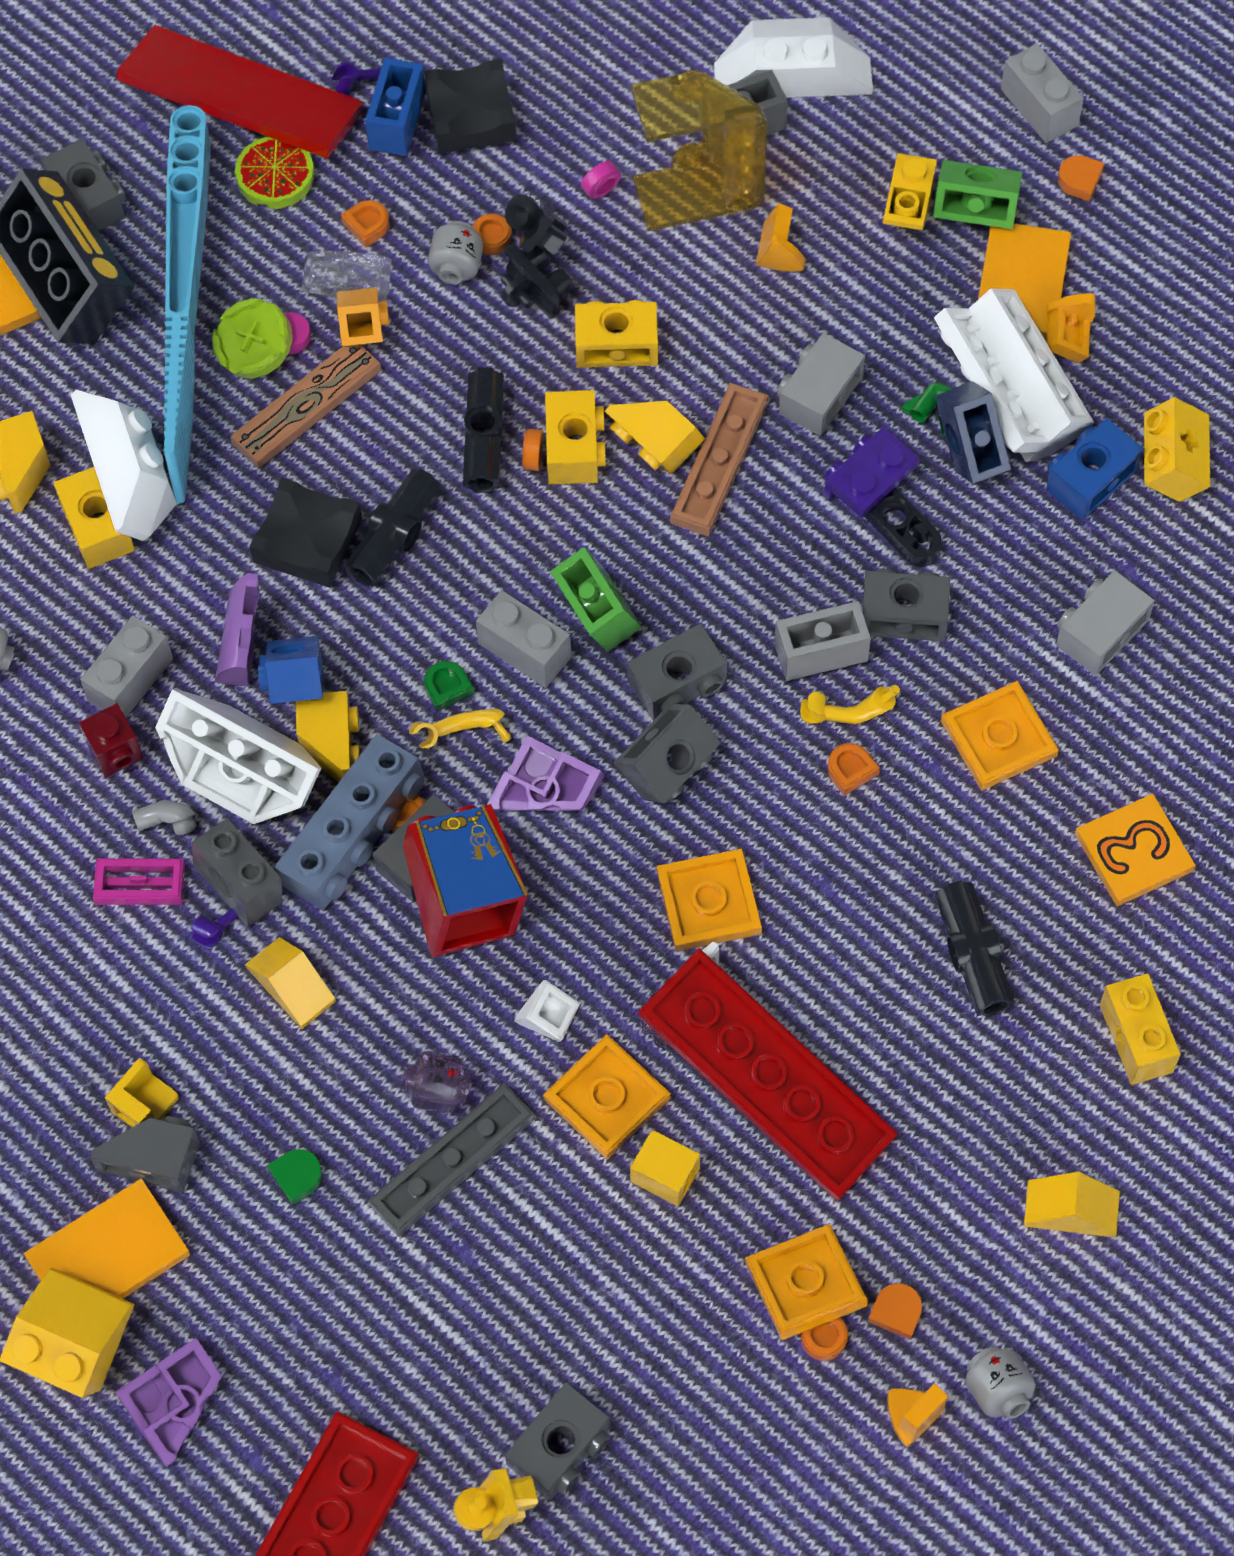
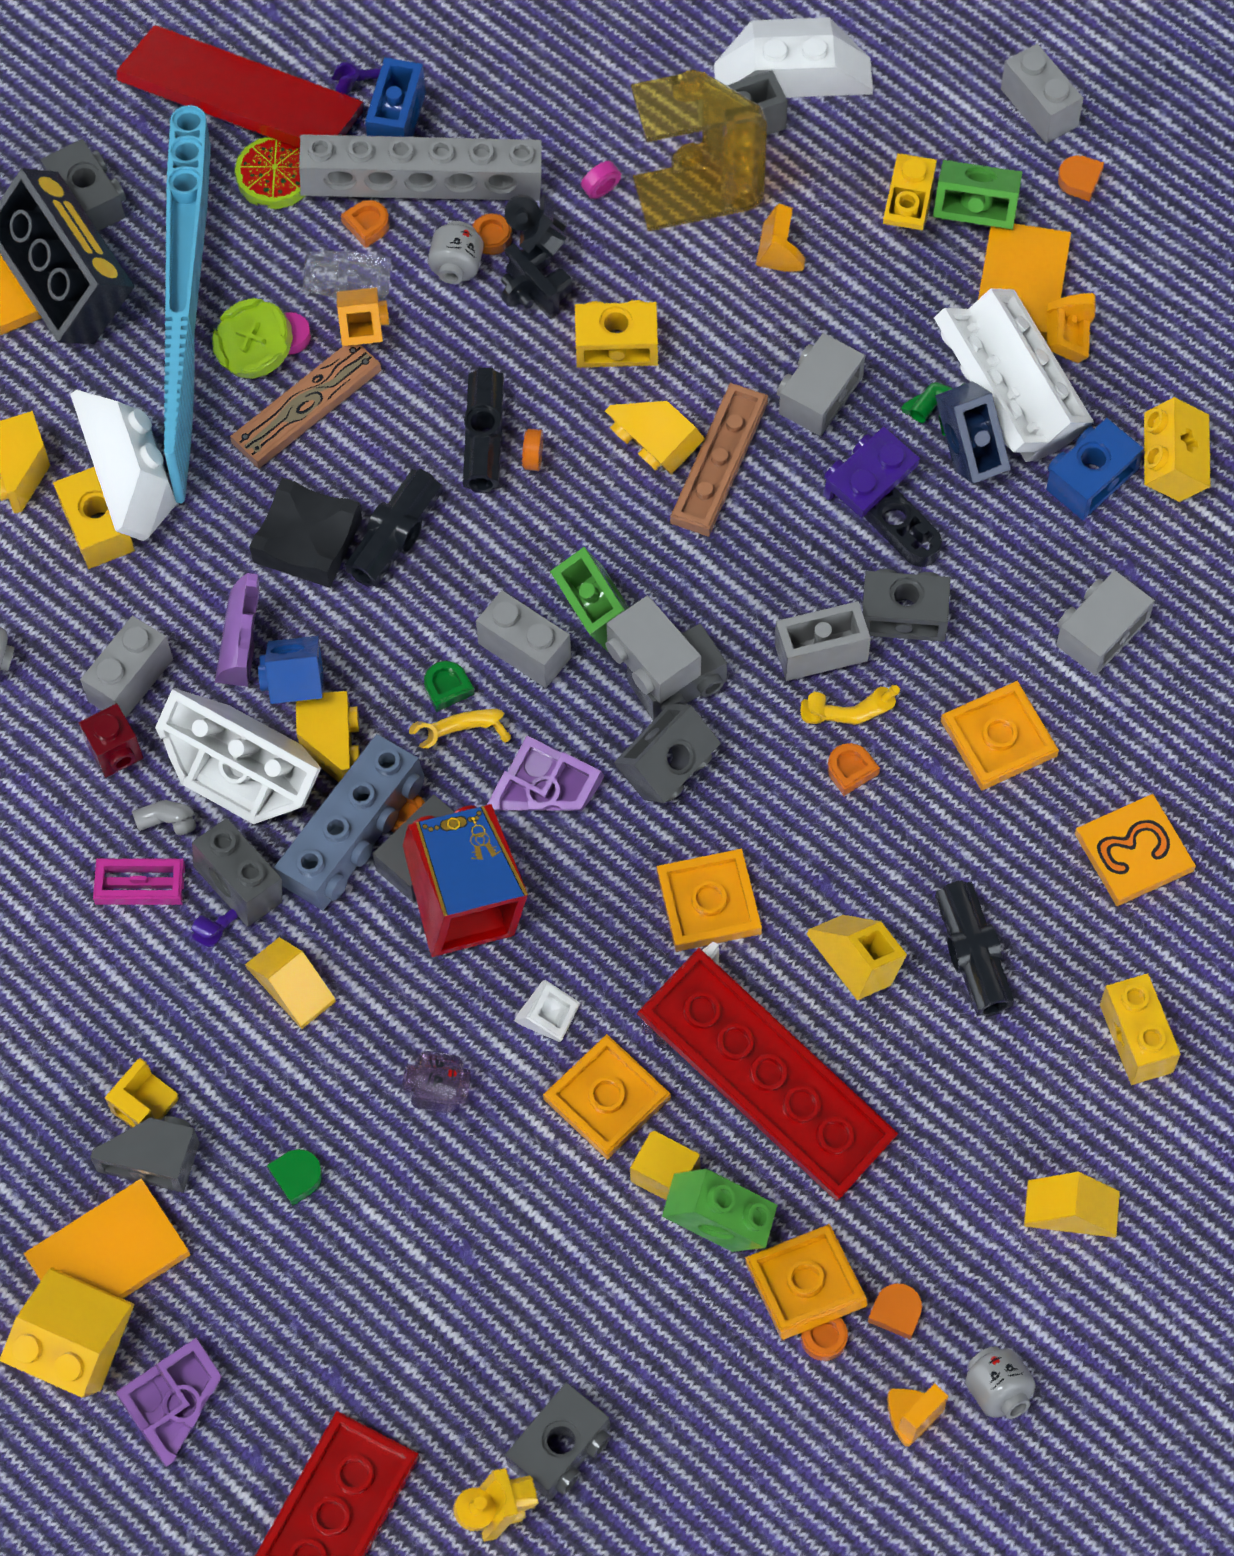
(419, 167): none -> light grey brick
(451, 1159): dark grey tile -> none
(470, 106): black brick -> none
(569, 415): yellow brick -> none
(652, 650): none -> light grey brick
(719, 1210): none -> bright green brick
(859, 953): none -> yellow slope

